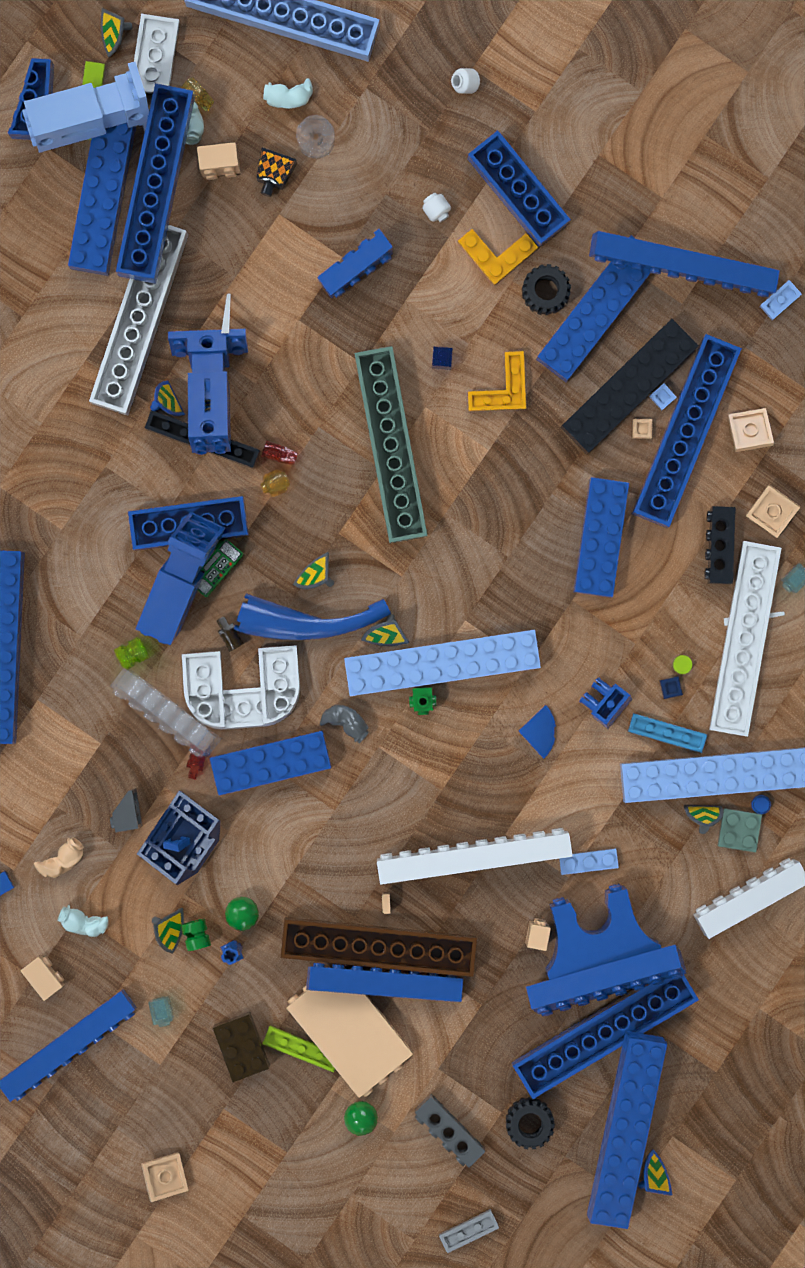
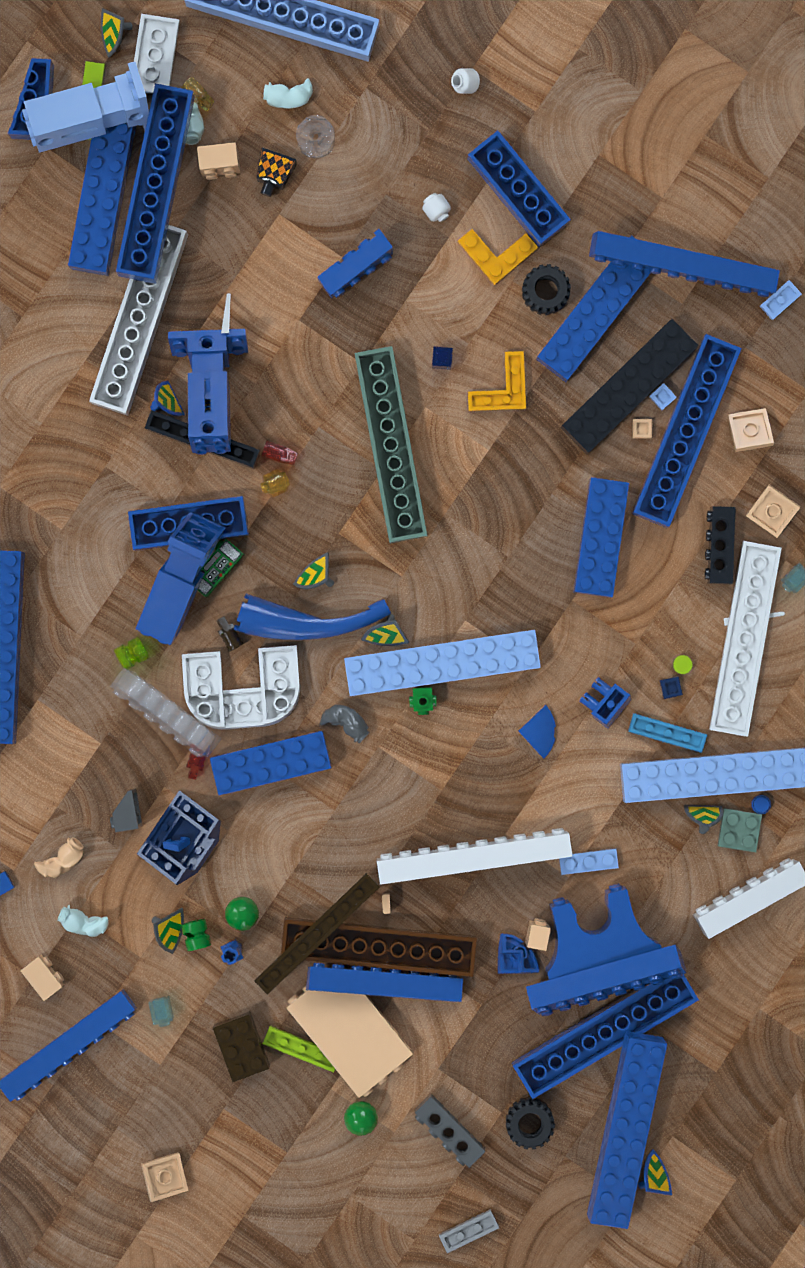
(316, 933): none -> dark brown plate
(514, 957): none -> blue brick

